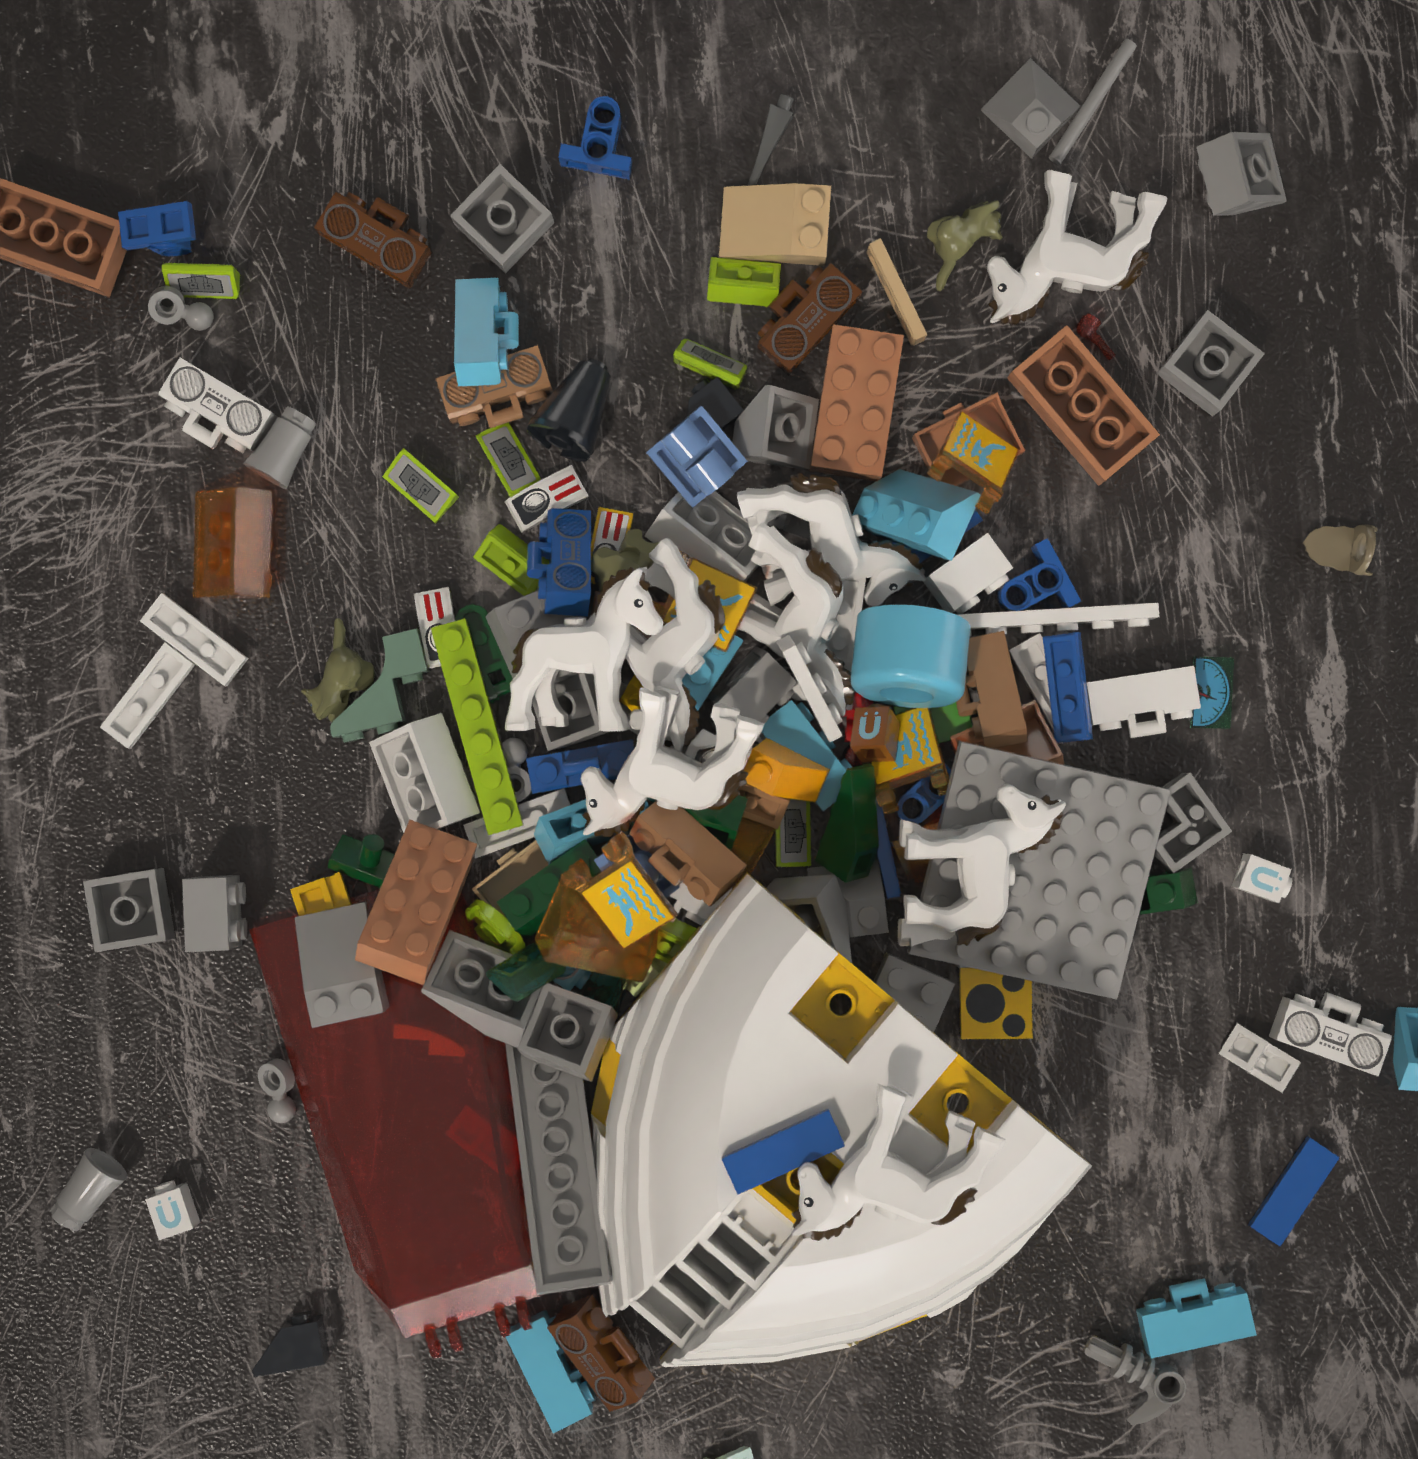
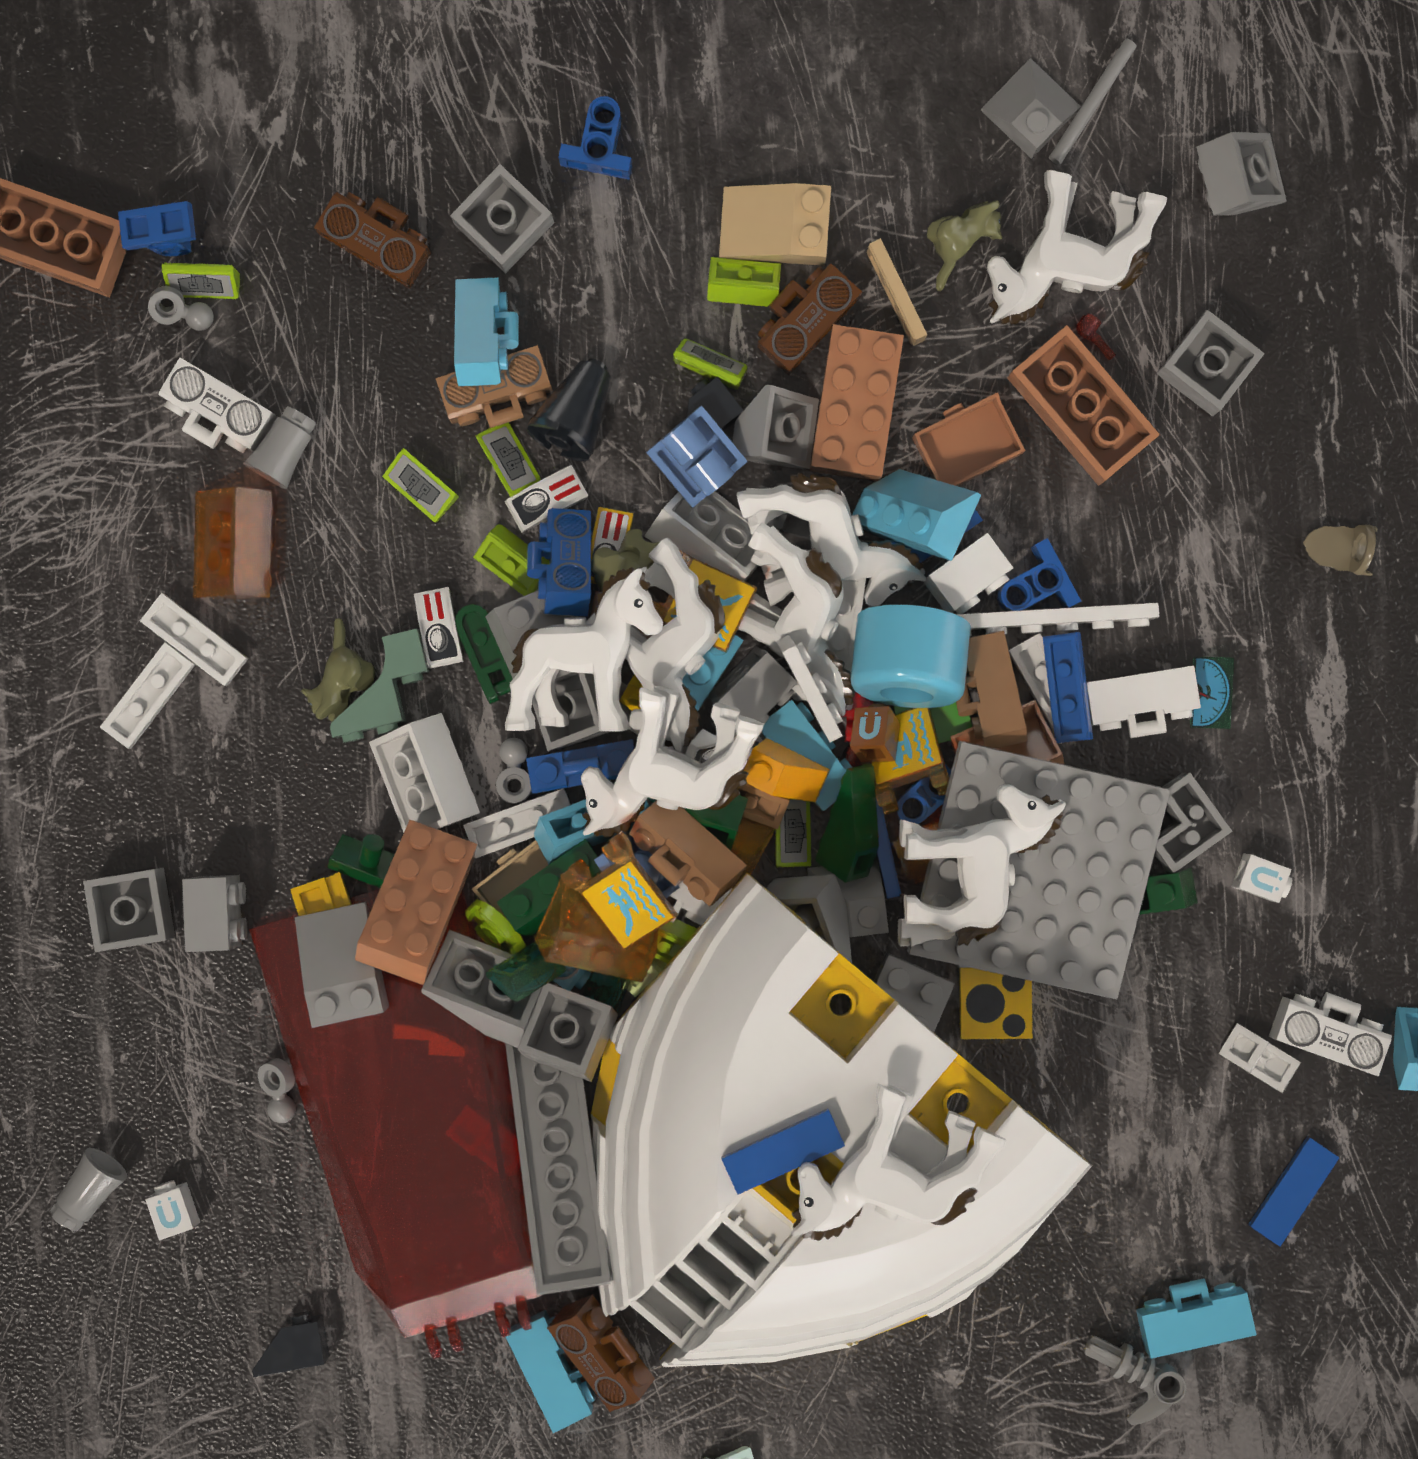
(477, 726): lime plate -> none
(776, 124): dark grey piece -> none
(977, 455): flag -> none

